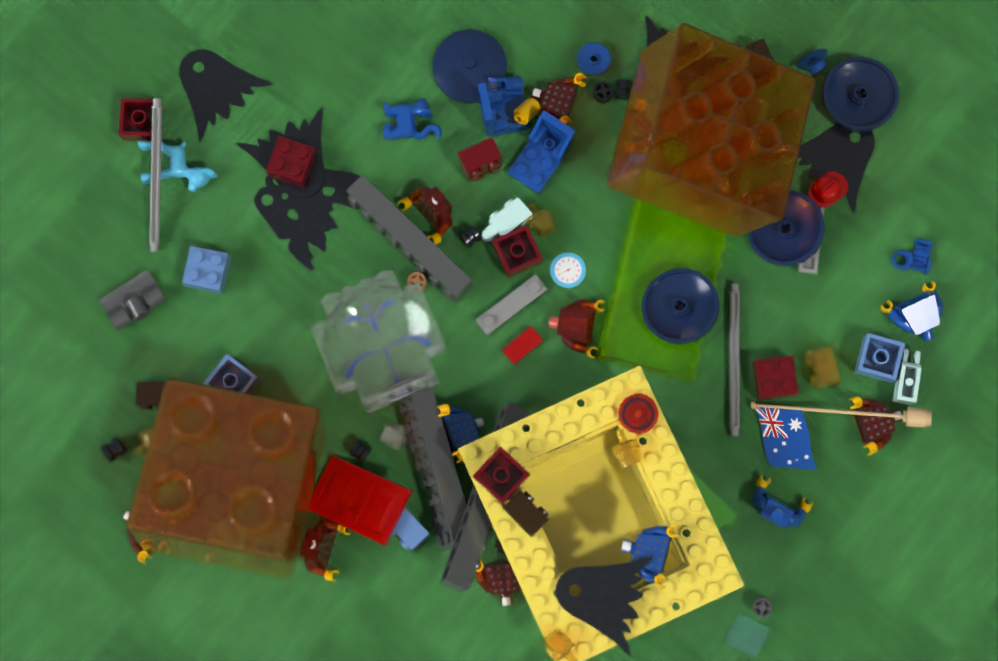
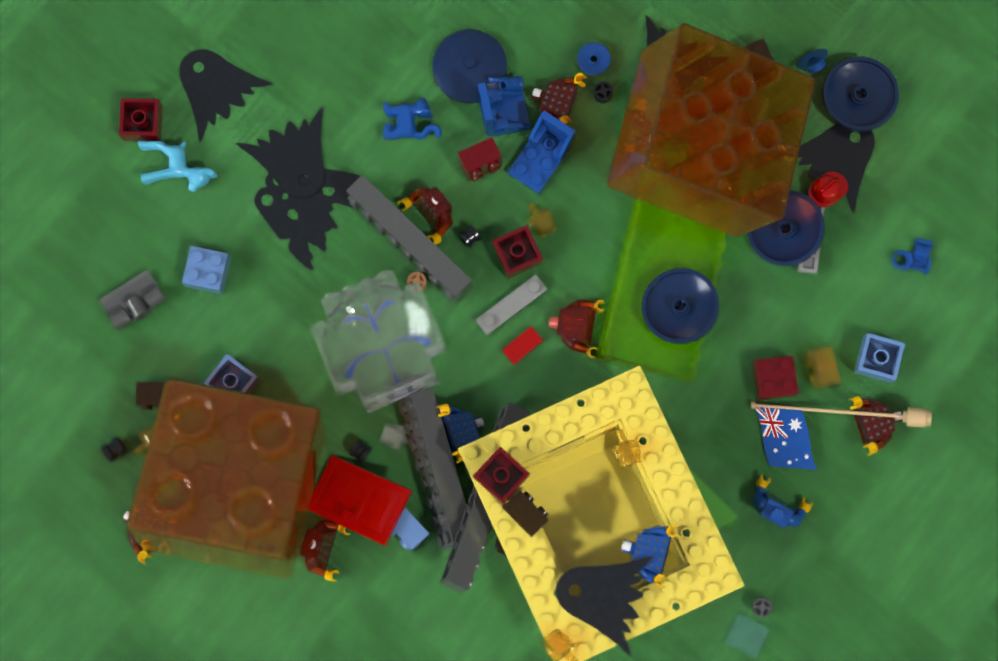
(155, 174): light grey piece -> none
(291, 162): dark red brick -> none
(498, 580): clear red torso -> none
(507, 220): light aqua hinge -> none
(526, 111): yellow brick -> none
(568, 270): sticker -> none
(623, 89): black wheel -> none
(638, 413): clear red tile -> none
(734, 355): light grey piece -> none
(907, 379): light aqua hinge -> none
(918, 313): torso -> none

